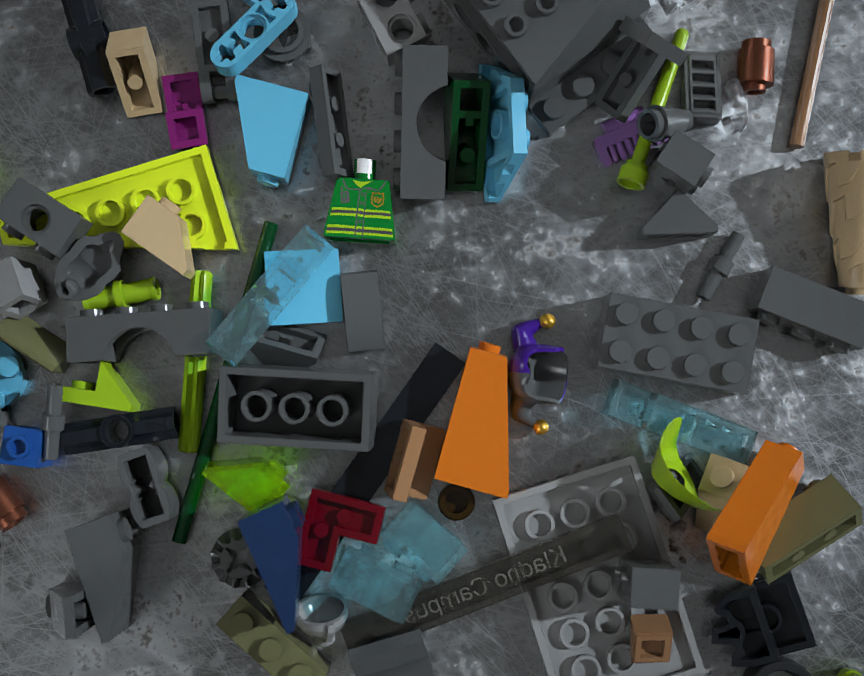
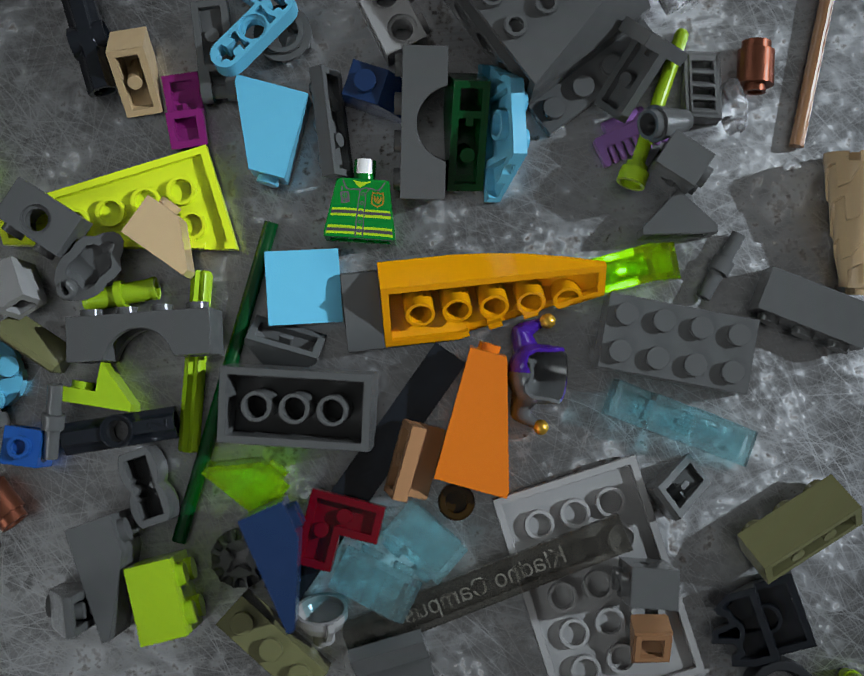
(164, 597): none -> lime brick
(269, 295): clear light blue slope -> none
(372, 90): none -> dark blue slope
(464, 292): none -> light orange wedge
(640, 266): none -> clear neon green slope
(668, 458): lime piece -> none
(717, 487): tan slope -> none
(755, 511): orange slope -> none

